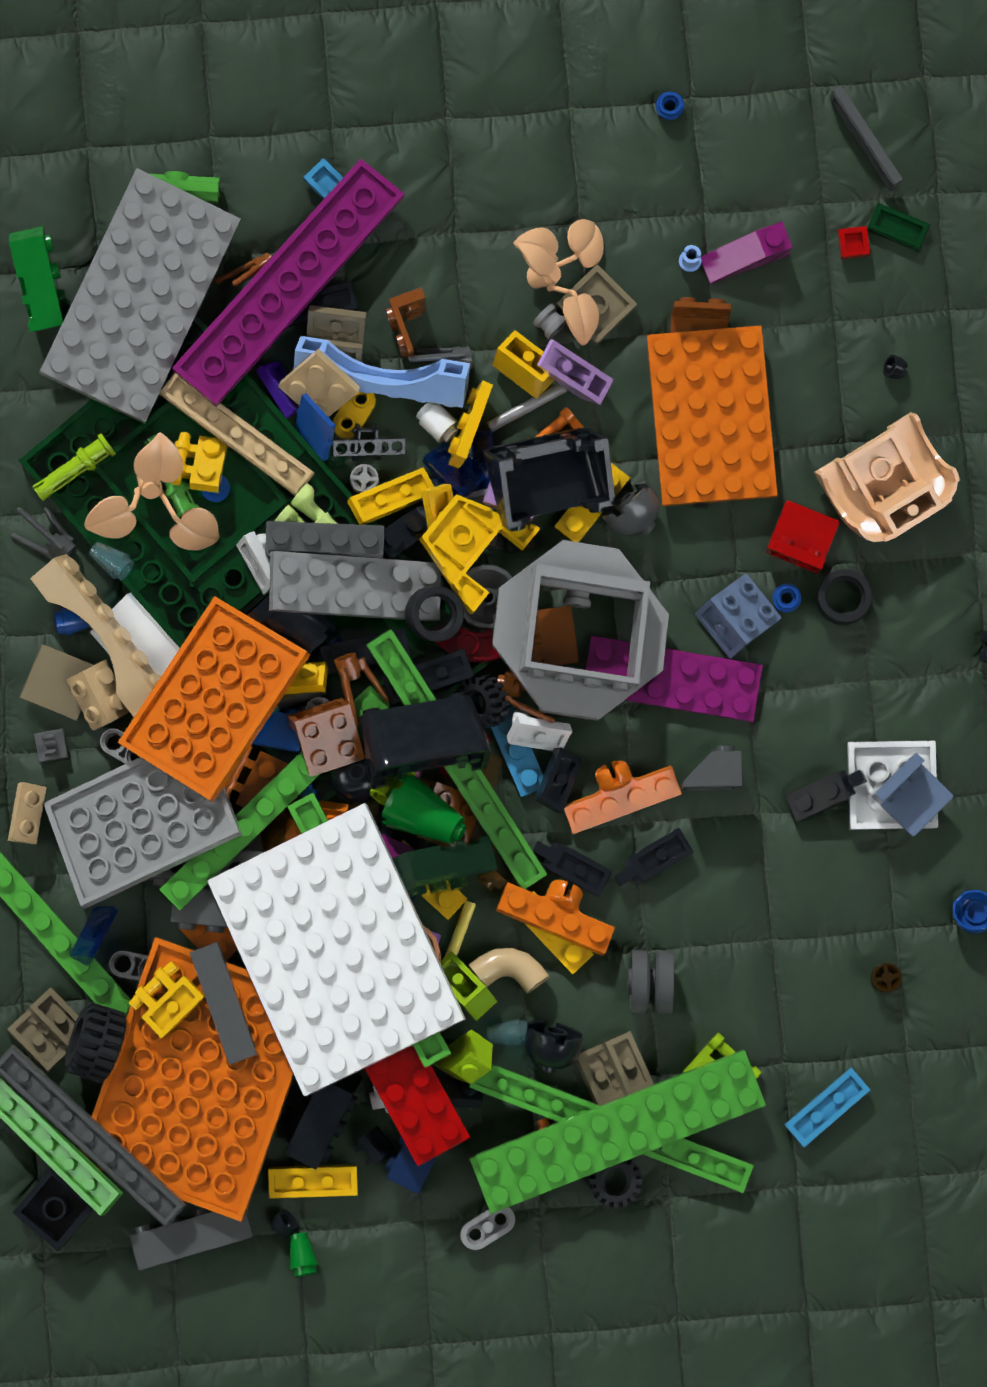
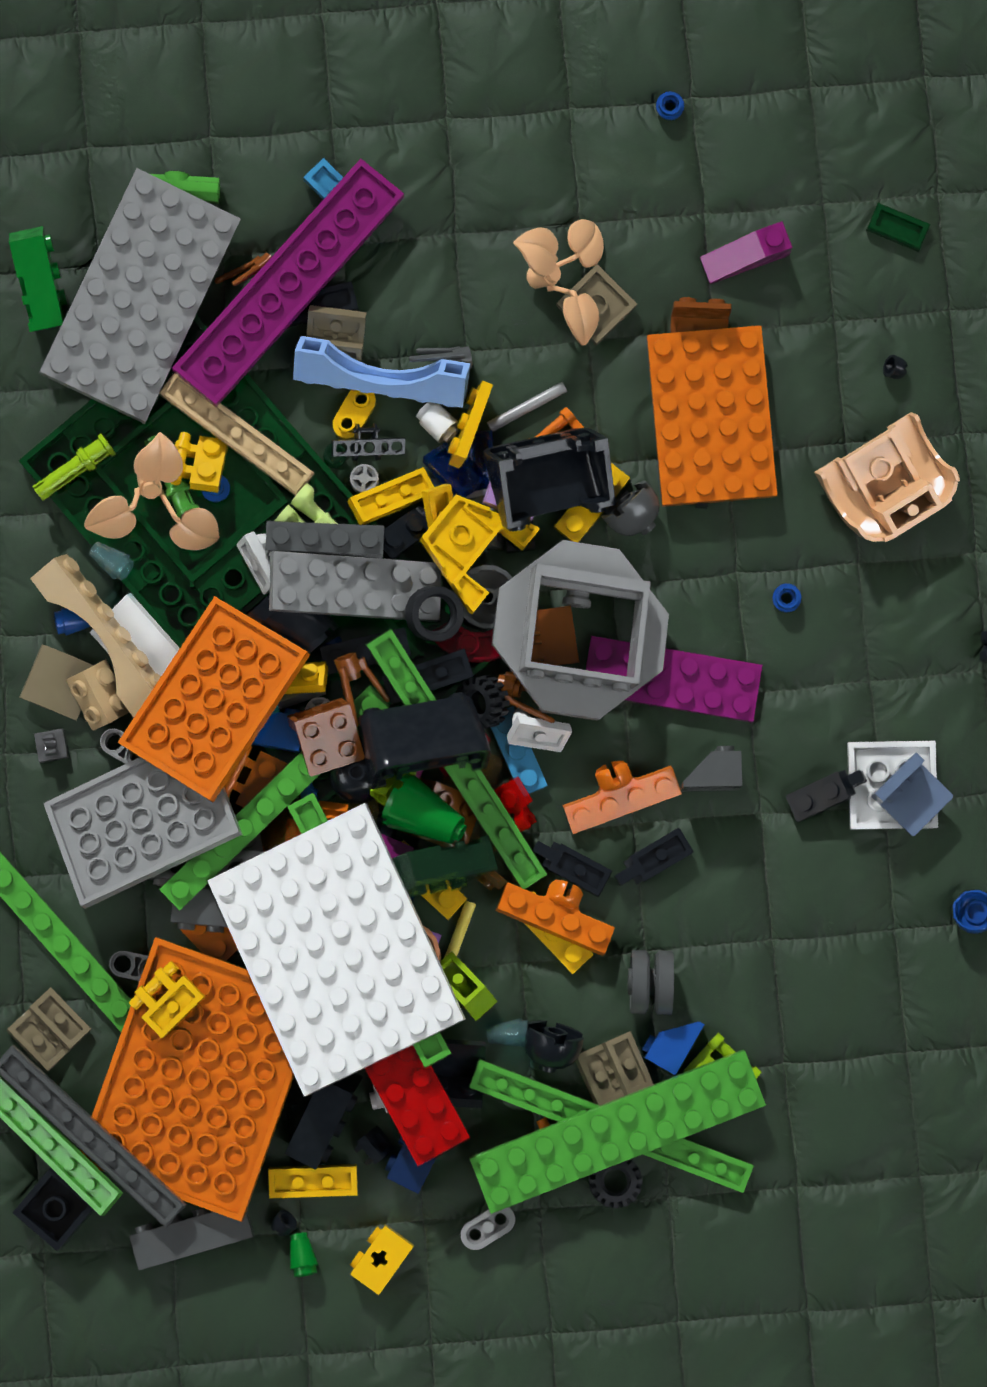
(27, 813): tan bracket -> none
(57, 544): dark grey plant -> none
(93, 934): clear blue slope -> none
(95, 1042): black tyre -> none
(223, 1003): dark grey tile -> none
(271, 375): dark purple tile -> none
(315, 427): blue piece -> none
(321, 381): tan plate -> none
(396, 1251): none -> yellow brick
(408, 306): dark orange bracket -> none
(469, 1058): lime slope -> none
(509, 963): tan cylinder -> none
(515, 800): none -> red plate
(518, 361): yellow brick -> none
(550, 321): light grey wheel -> none
(558, 780): black plate -> none
(574, 373): lavender slope -> none
(671, 1046): none -> blue slope
(687, 264): light blue pin -> none
(737, 615): sand blue bracket -> none
(802, 537): red bracket -> none
(827, 1107): dark azure plate -> none
(846, 575): black tyre -> none
(853, 242): red plate -> none
(865, 138): dark grey tile -> none
(891, 976): dark brown wheel -> none

